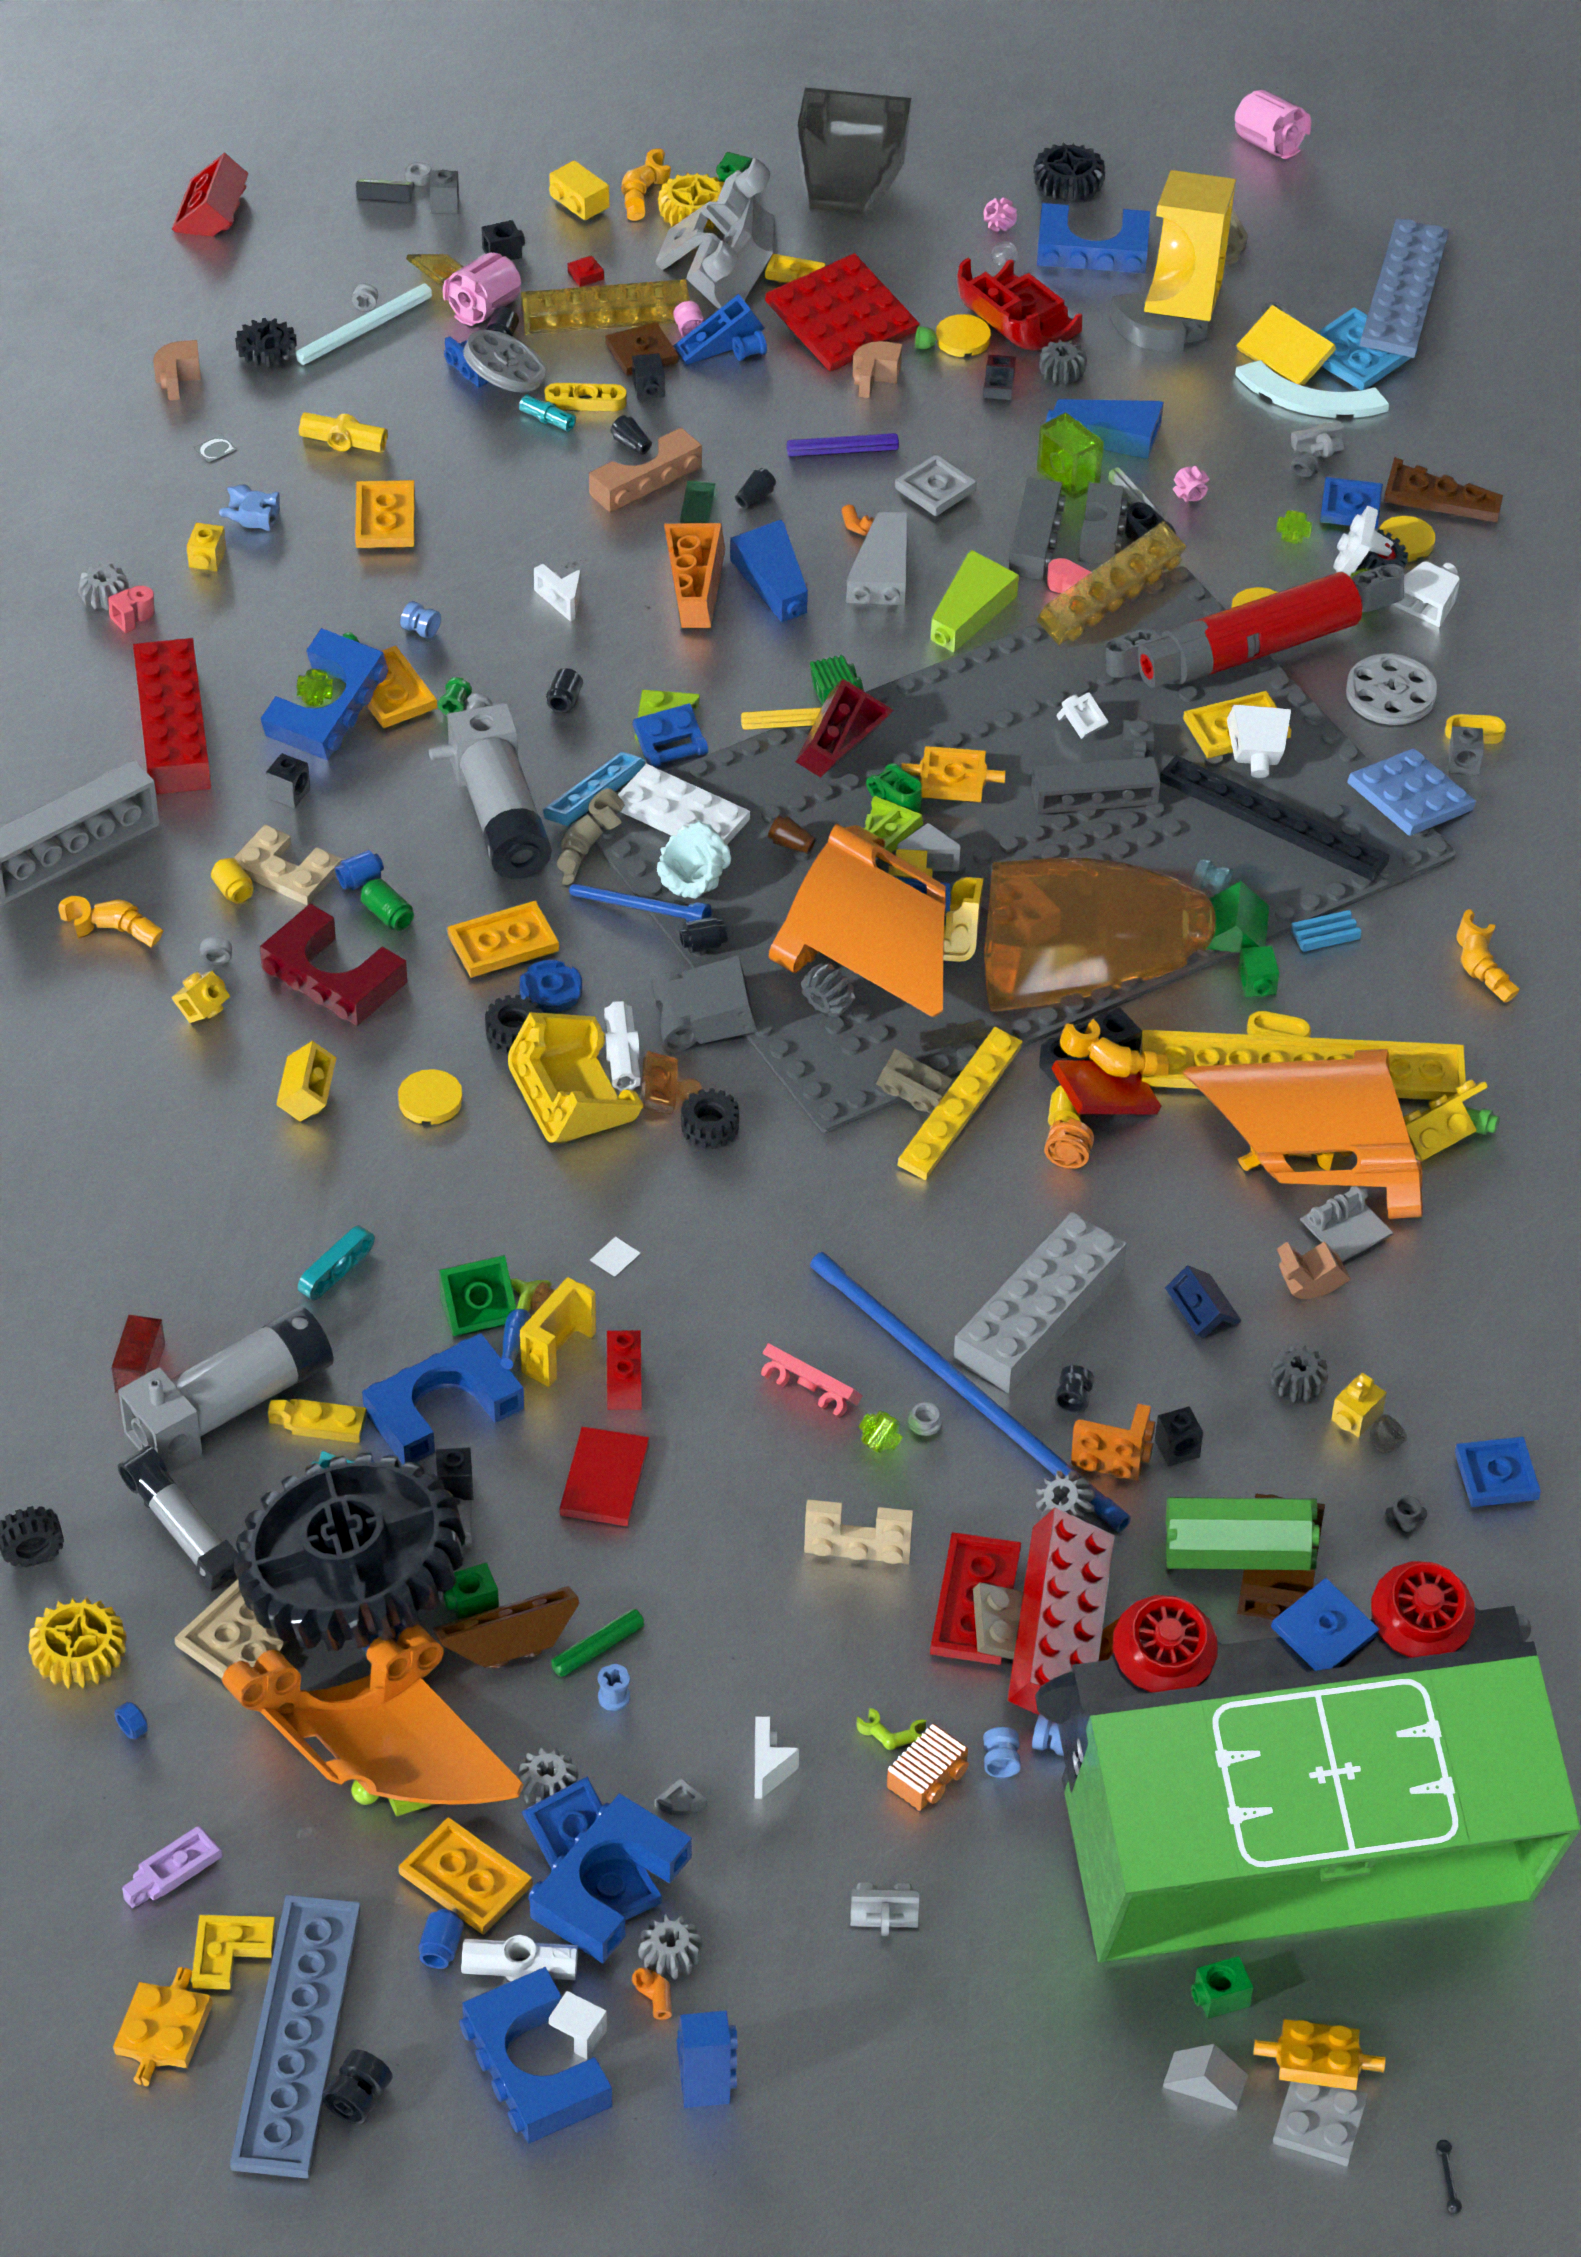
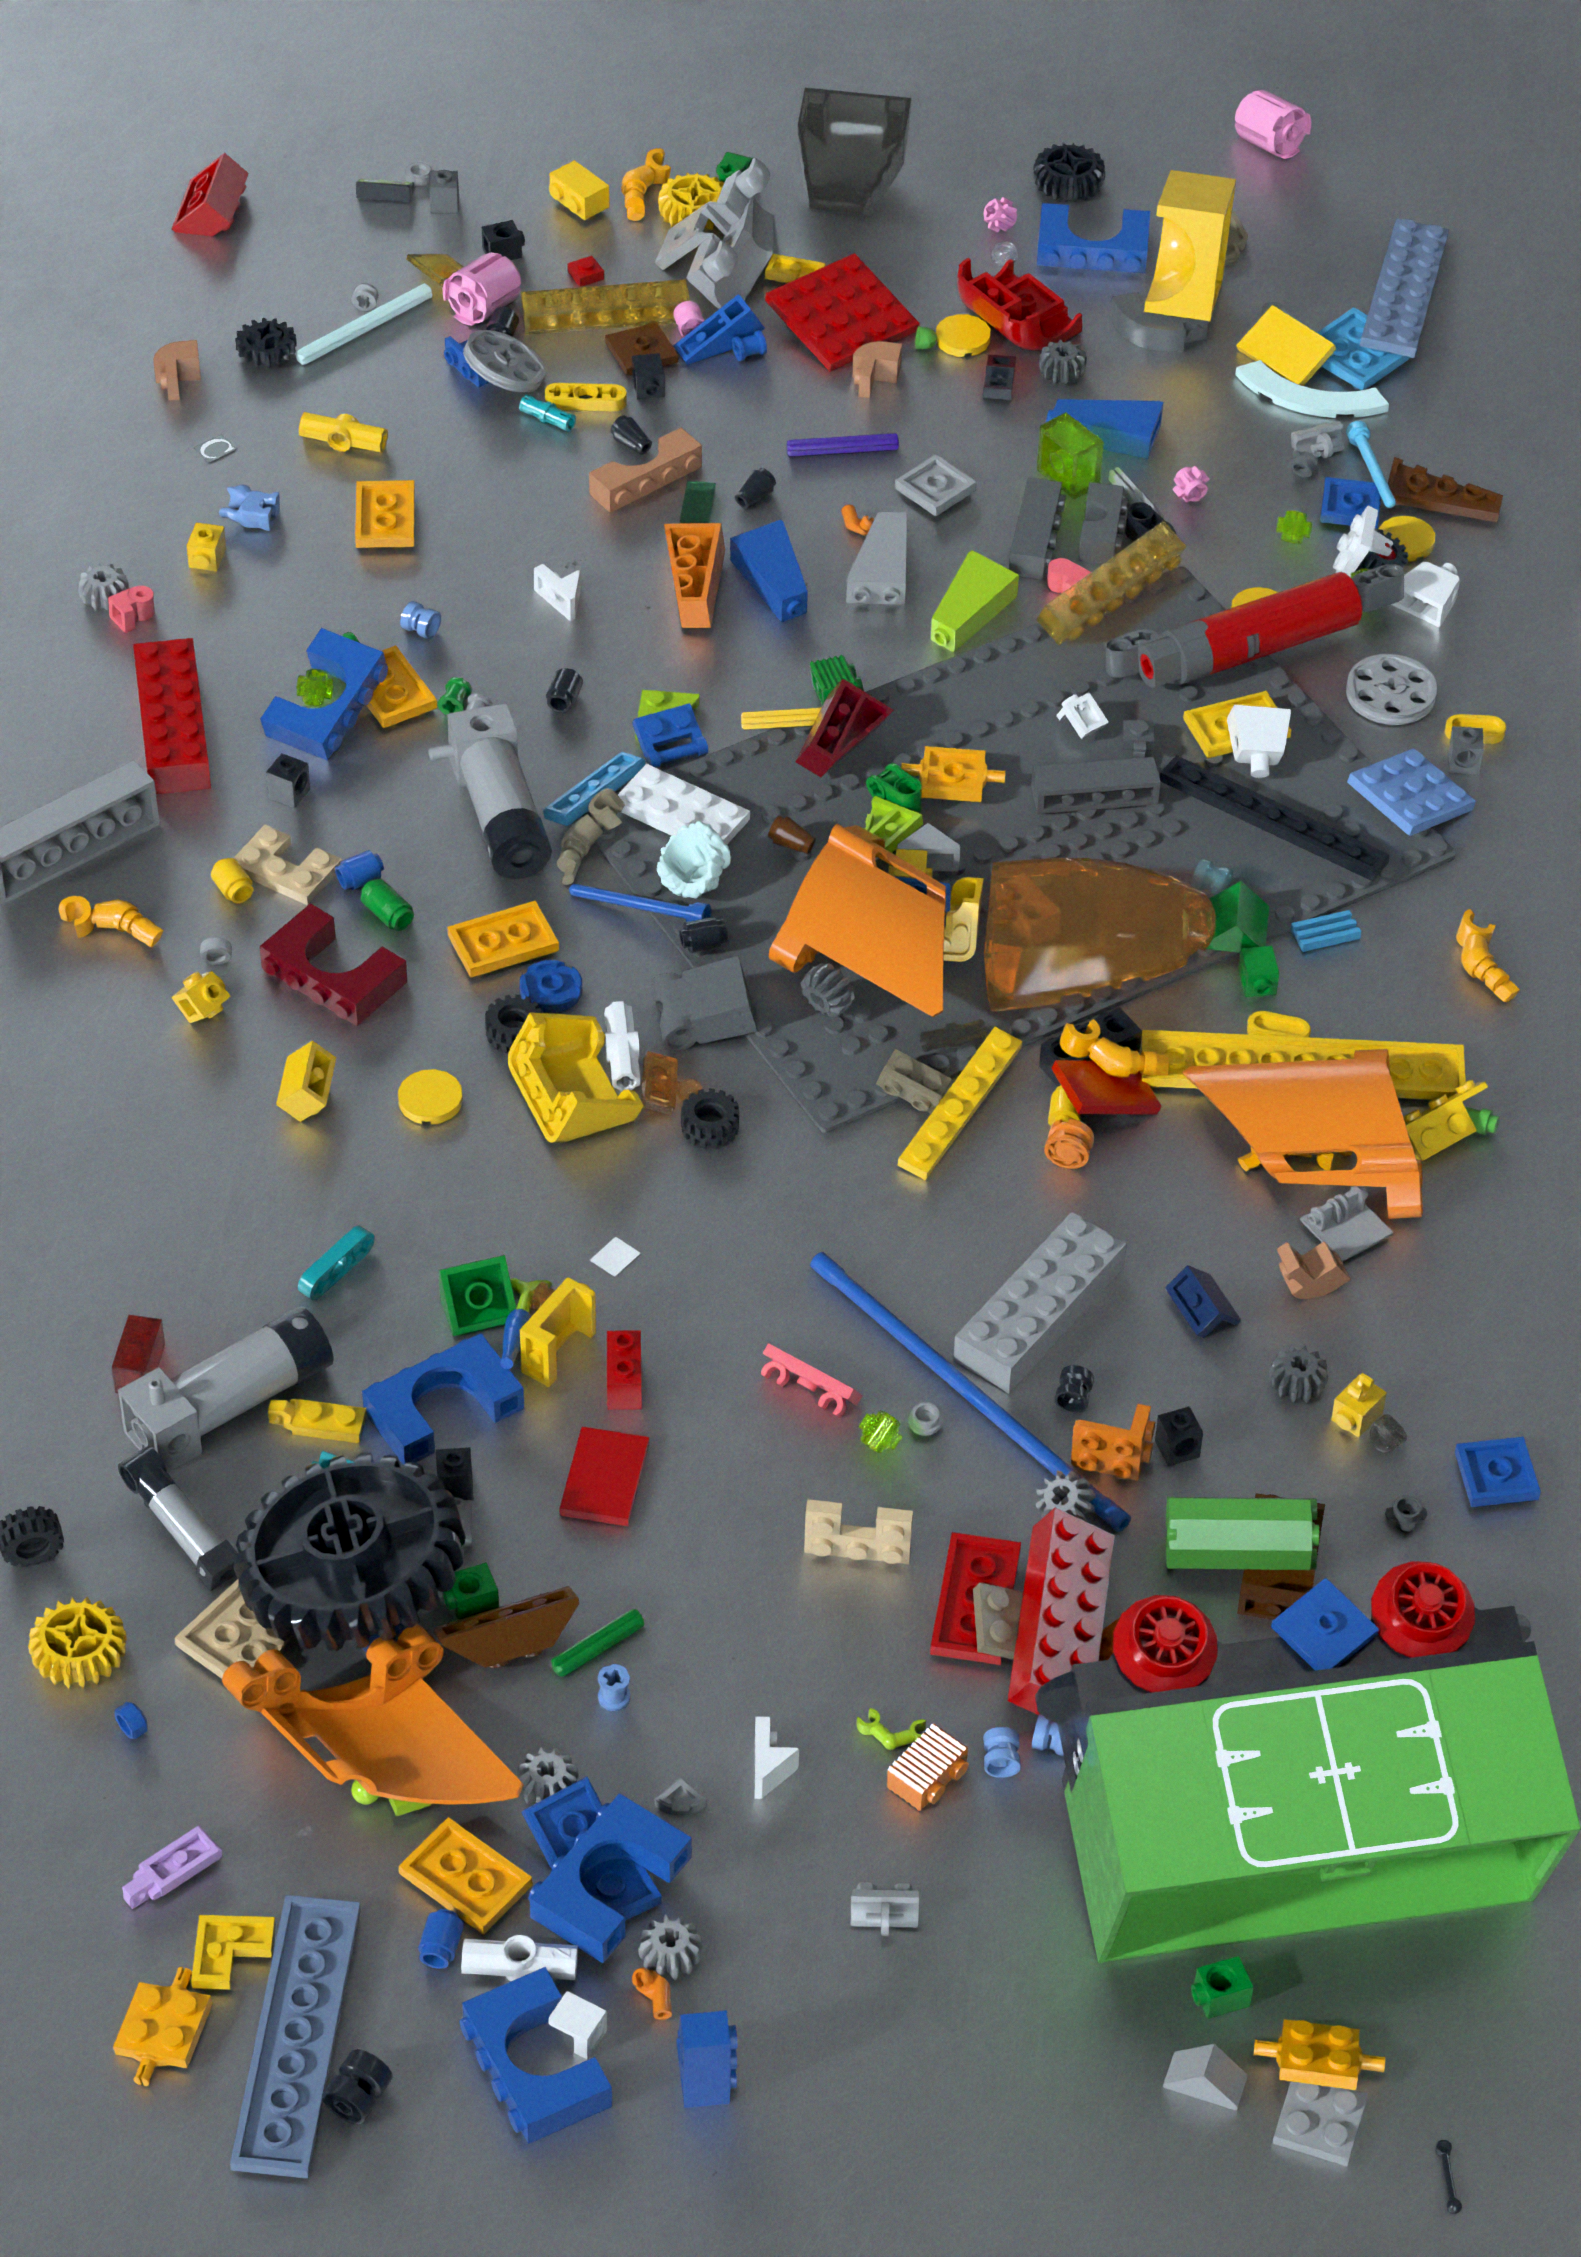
(1359, 435): none -> medium azure piece

